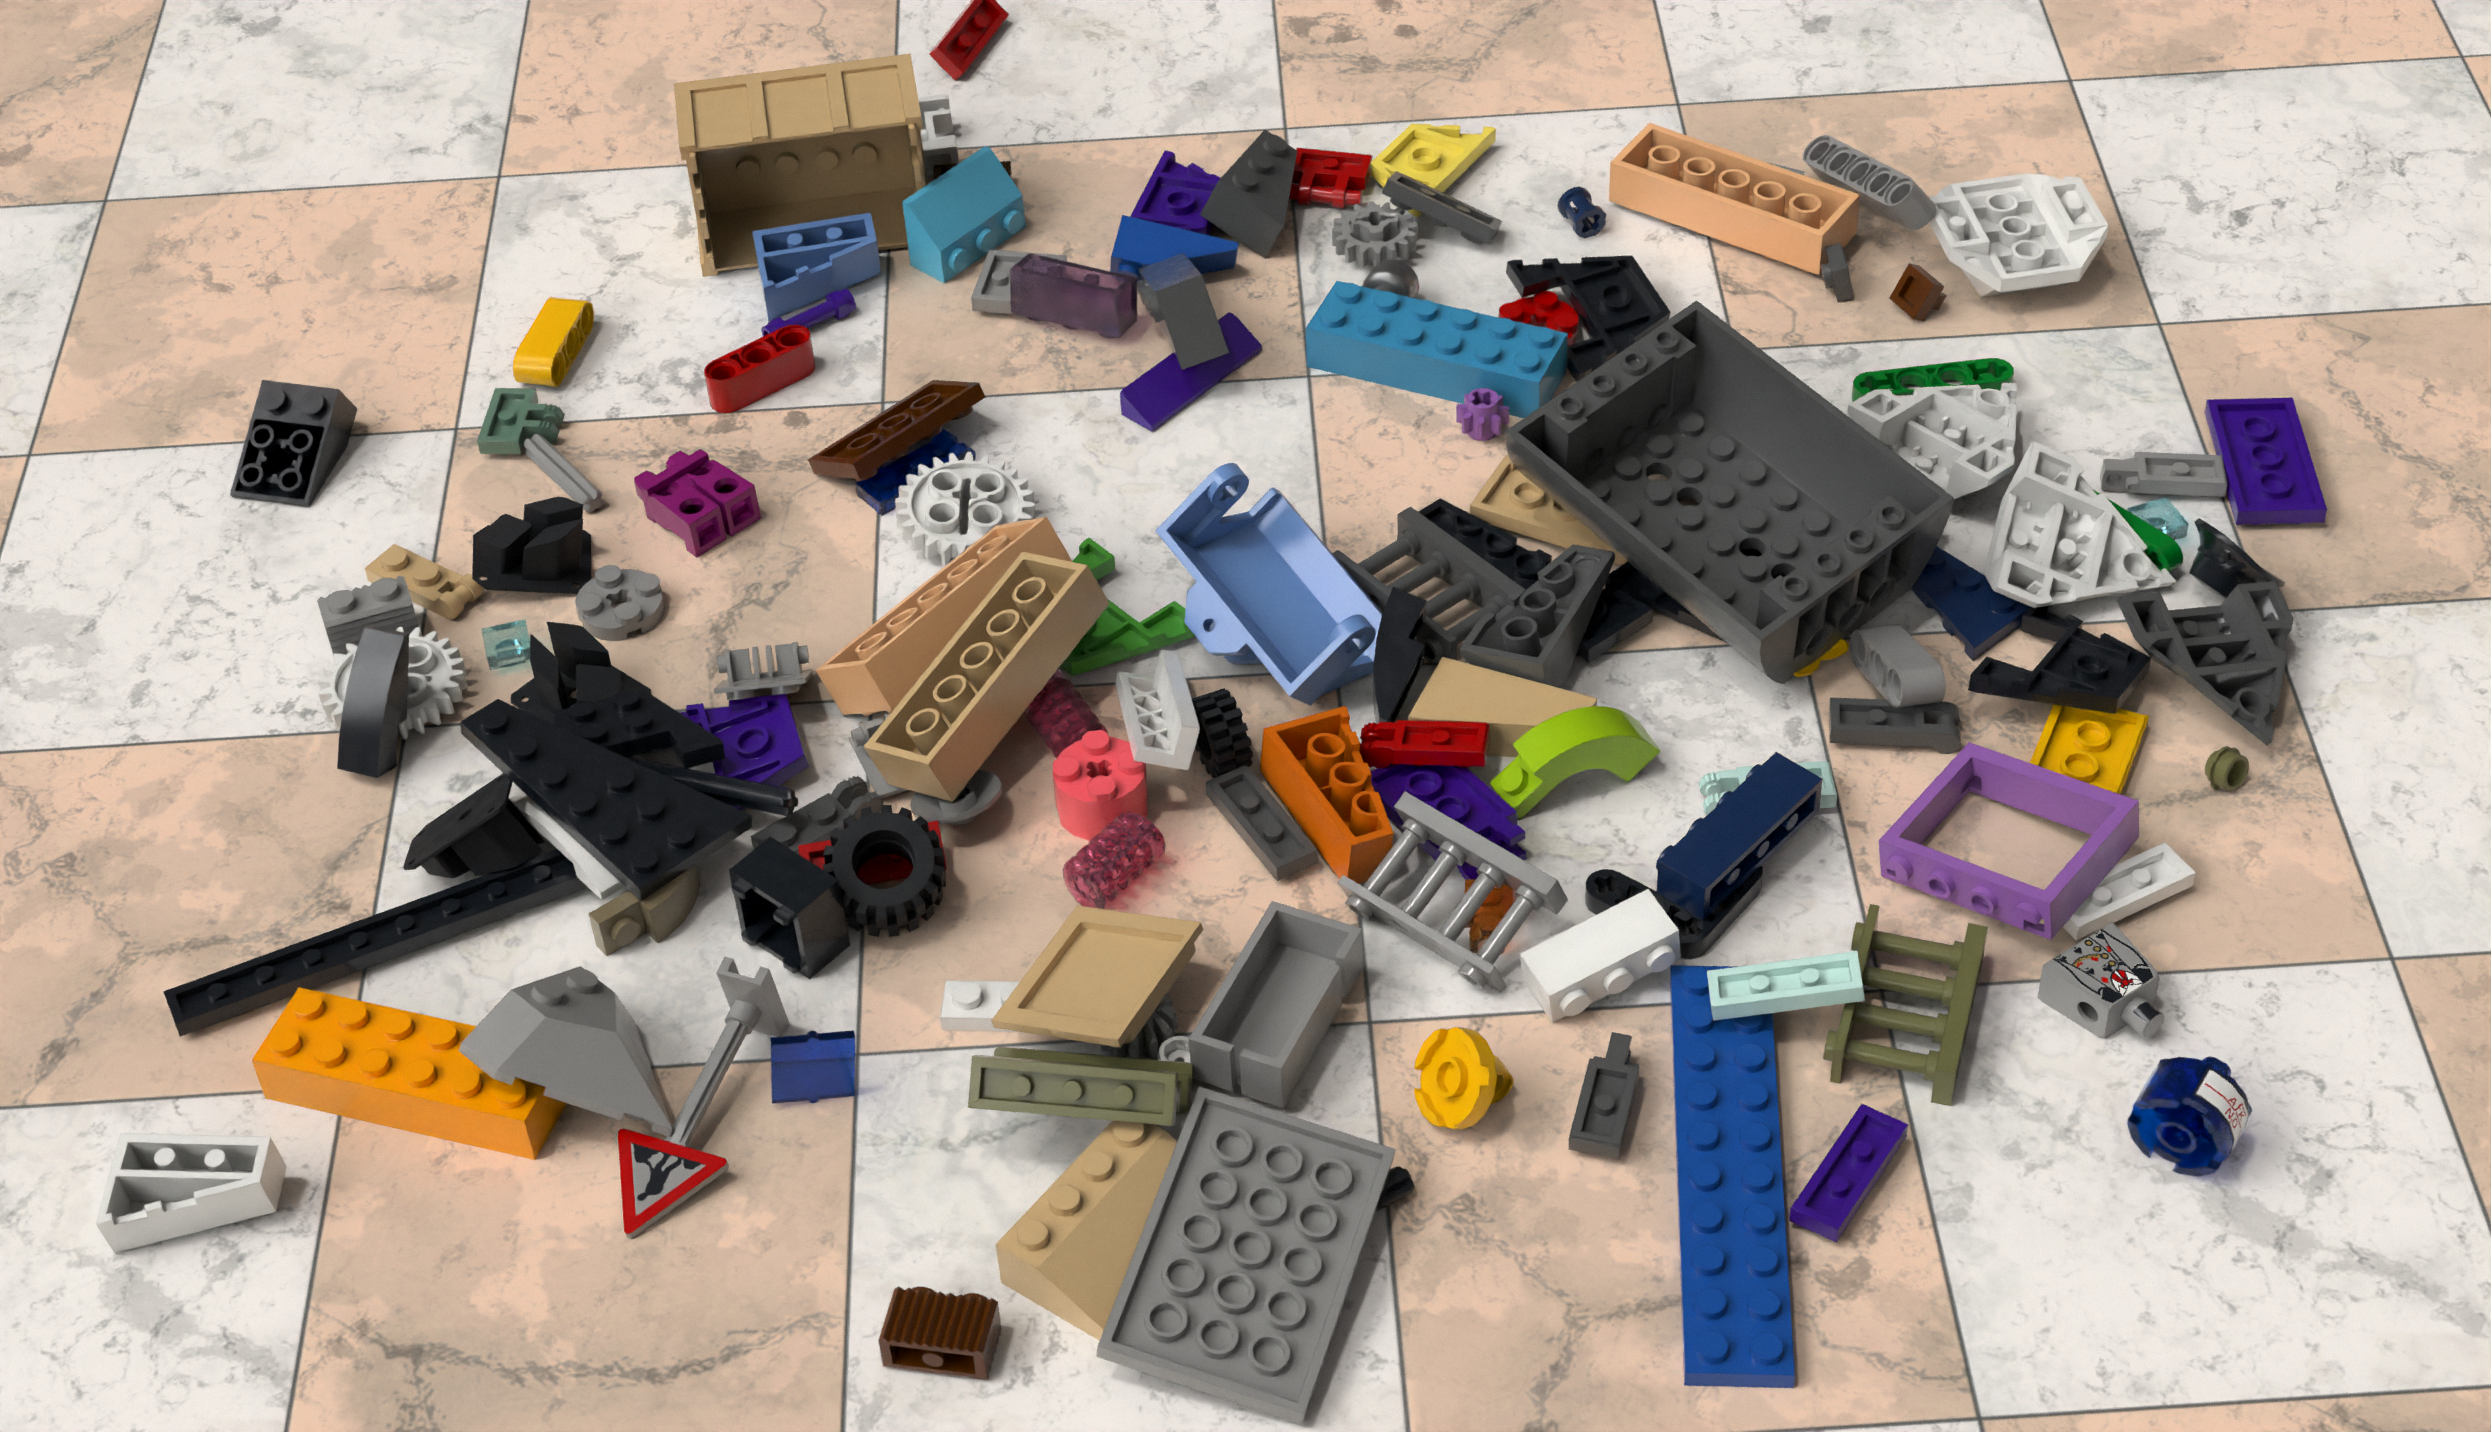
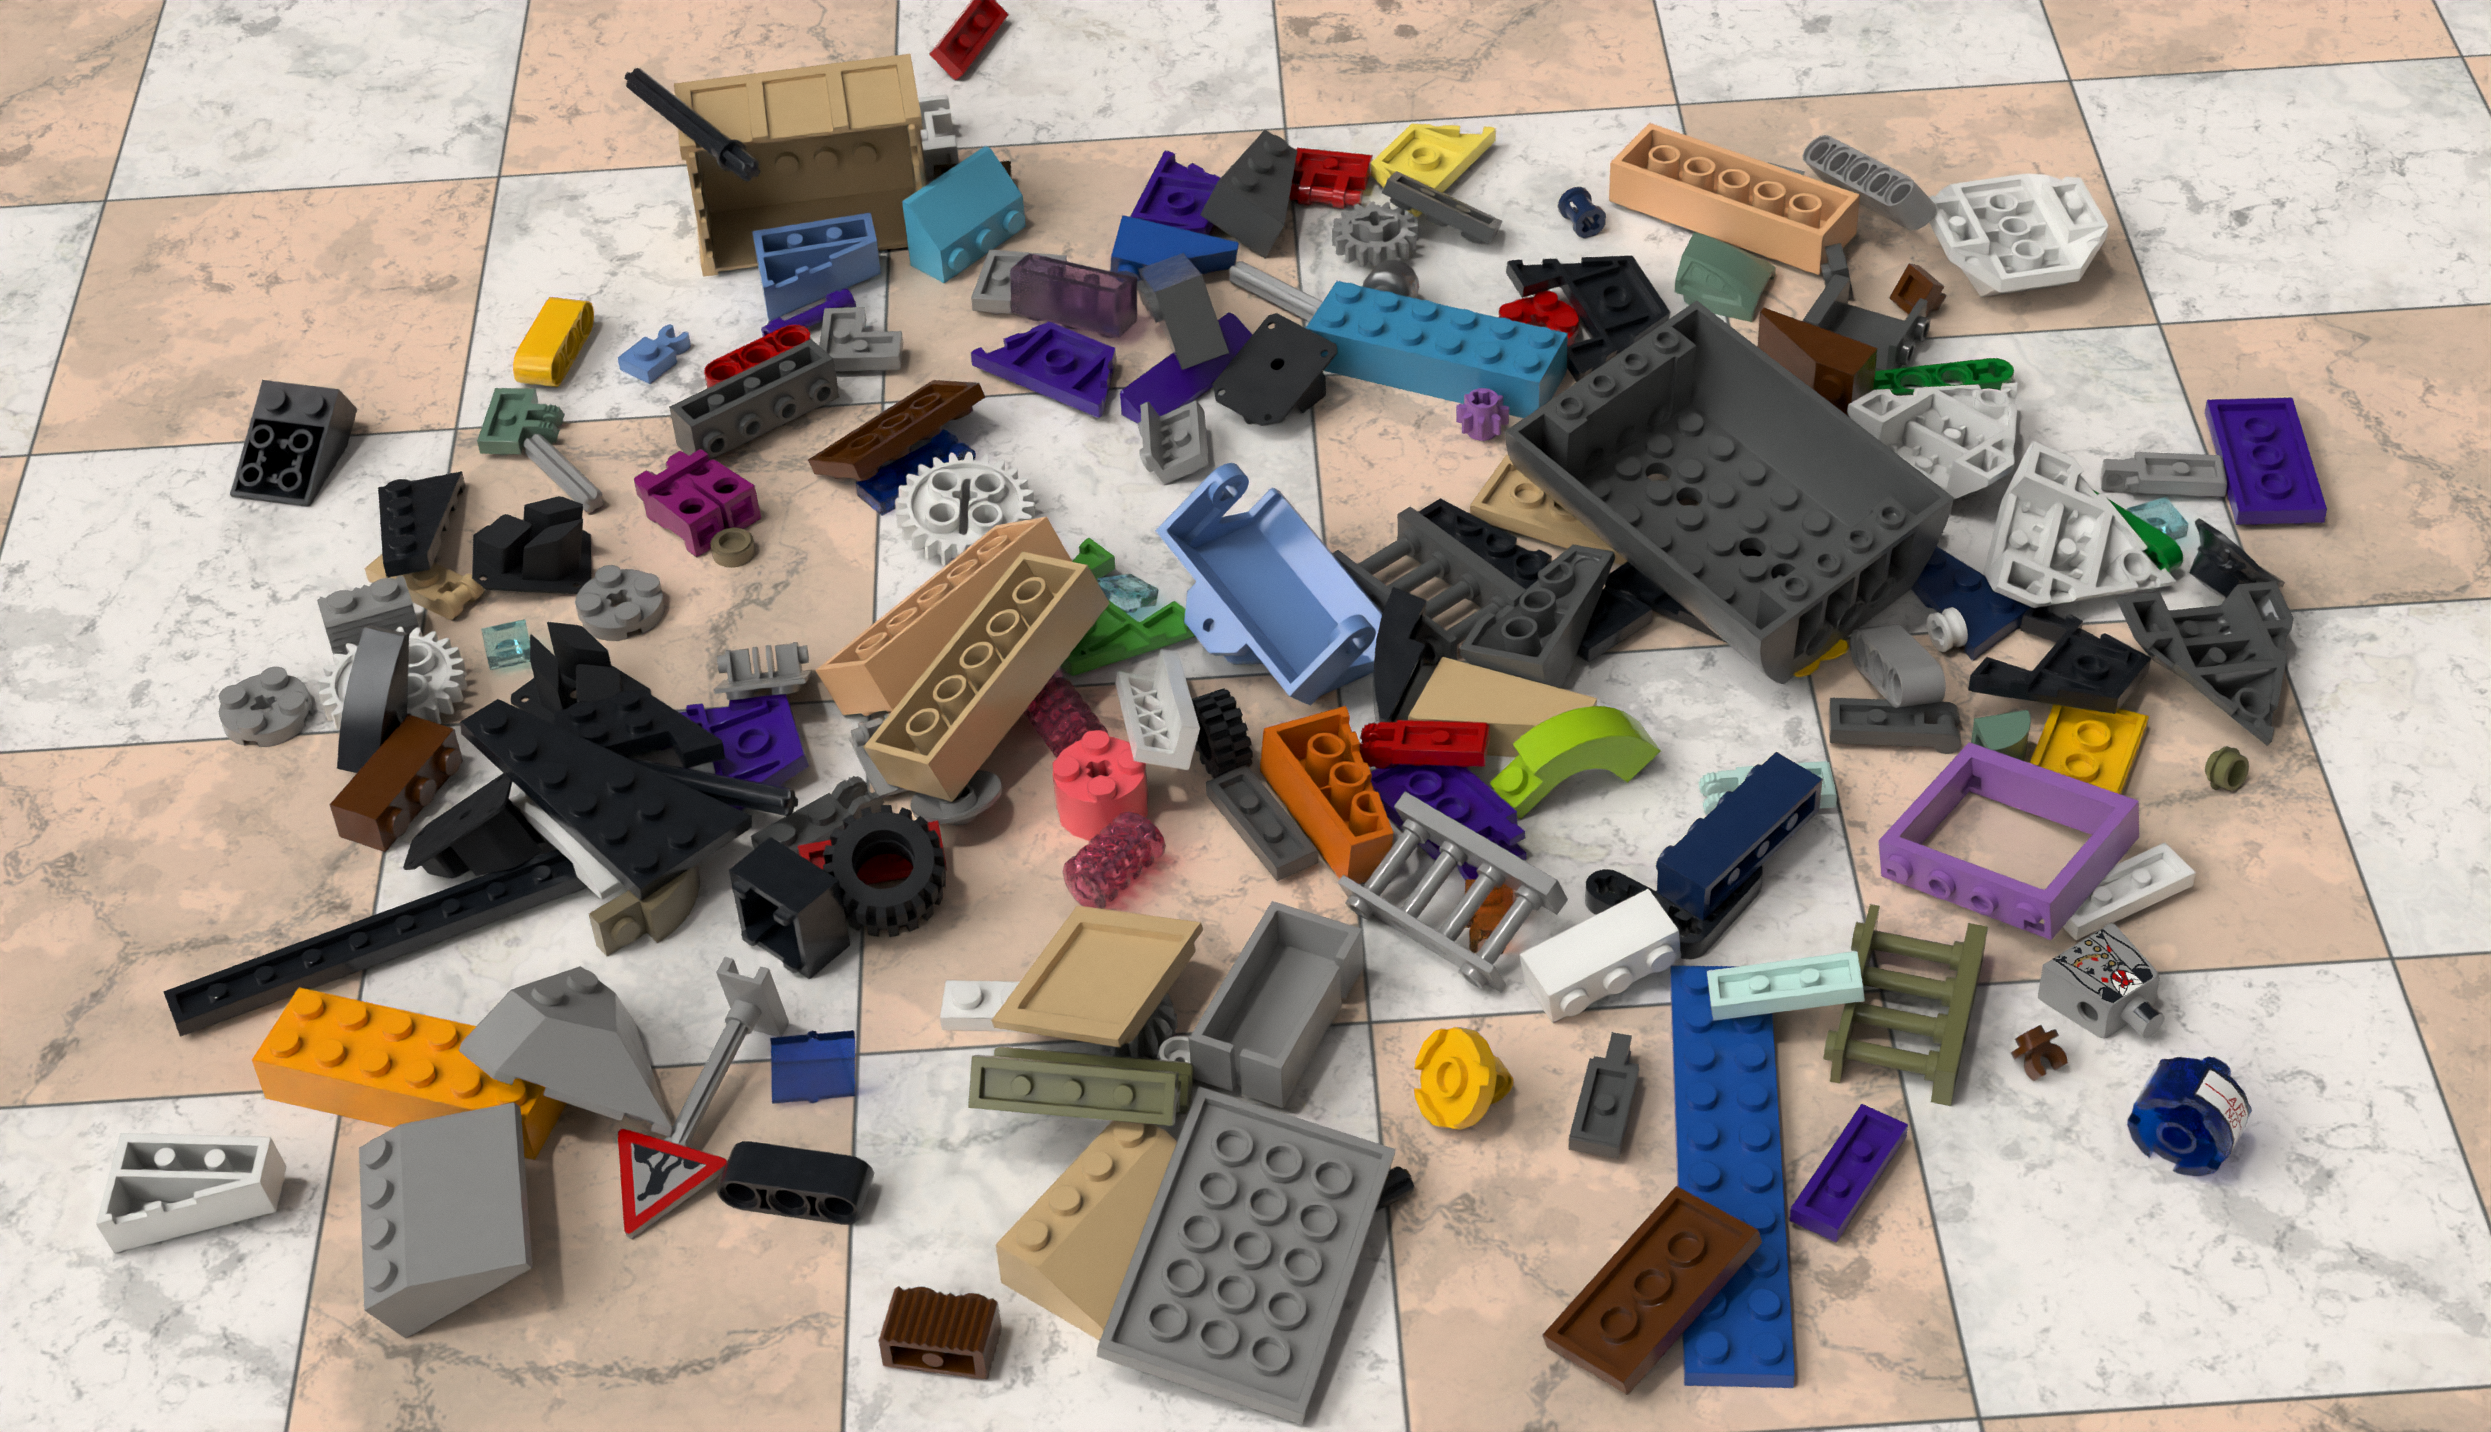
(243, 705): none -> light grey plate
(396, 783): none -> reddish brown brick
(414, 518): none -> black wing
(442, 1214): none -> light grey slope
(652, 358): none -> medium blue plate
(730, 154): none -> black axle
(733, 547): none -> dark tan tile
(755, 401): none -> dark grey brick
(795, 1182): none -> black beam
(853, 348): none -> light grey plate
(1055, 365): none -> dark purple wing
(1128, 592): none -> clear light blue plate
(1173, 442): none -> light grey bracket
(1274, 290): none -> light grey axle
(1275, 372): none -> black piece
(1652, 1289): none -> reddish brown plate
(1722, 277): none -> sand green slope
(1822, 359): none -> reddish brown slope
(1890, 335): none -> dark grey panel
(1947, 629): none -> white bush
(2003, 733): none -> sand green brick
(2037, 1044): none -> reddish brown plate

